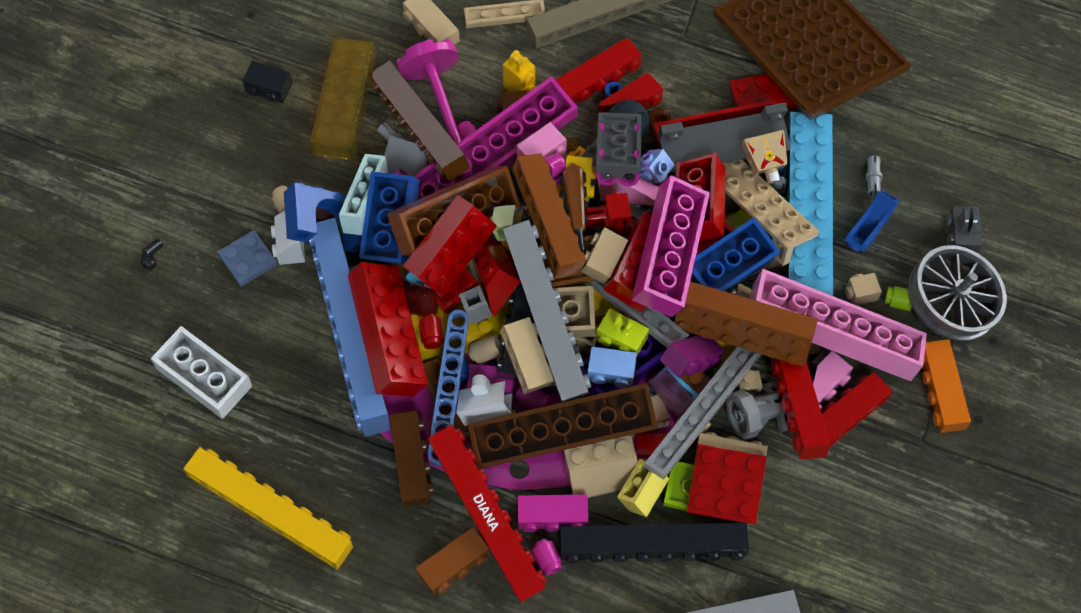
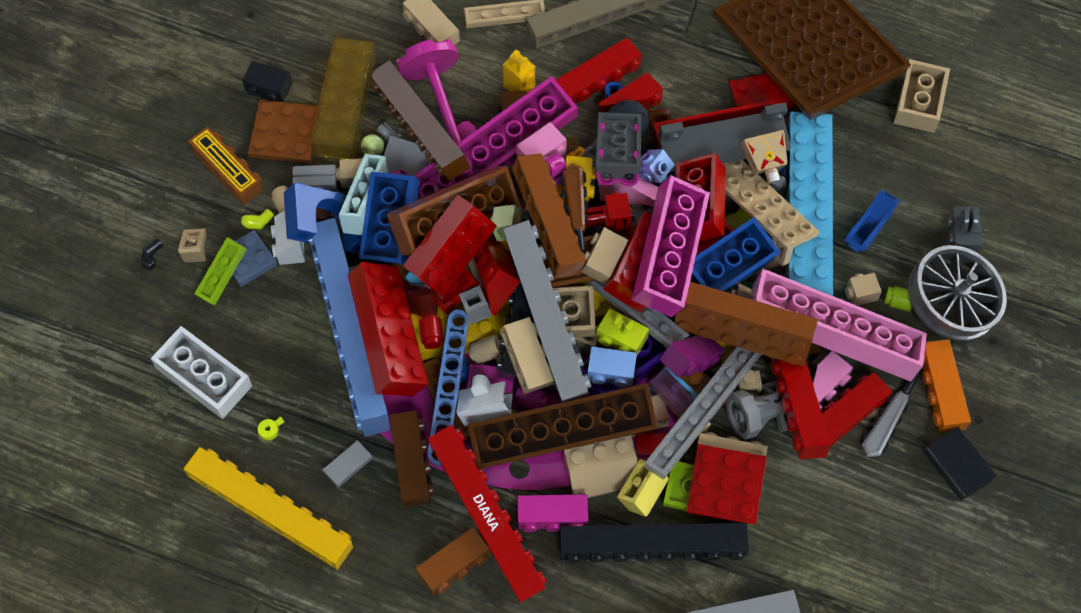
(192, 245): none -> tan slope
(220, 271): none -> lime plate
(225, 165): none -> brick
(257, 222): none -> neon yellow arm
(269, 424): none -> neon yellow piece
(283, 132): none -> dark orange plate
(316, 176): none -> light grey brick
(347, 171): none -> tan brick
(347, 464): none -> light grey tile
(372, 144): none -> yellowish green piece
(547, 557): dark pink brick -> none
(873, 176): light grey pin -> none
(876, 440): none -> light grey sword
(922, 96): none -> tan brick
(959, 463): none -> black piece

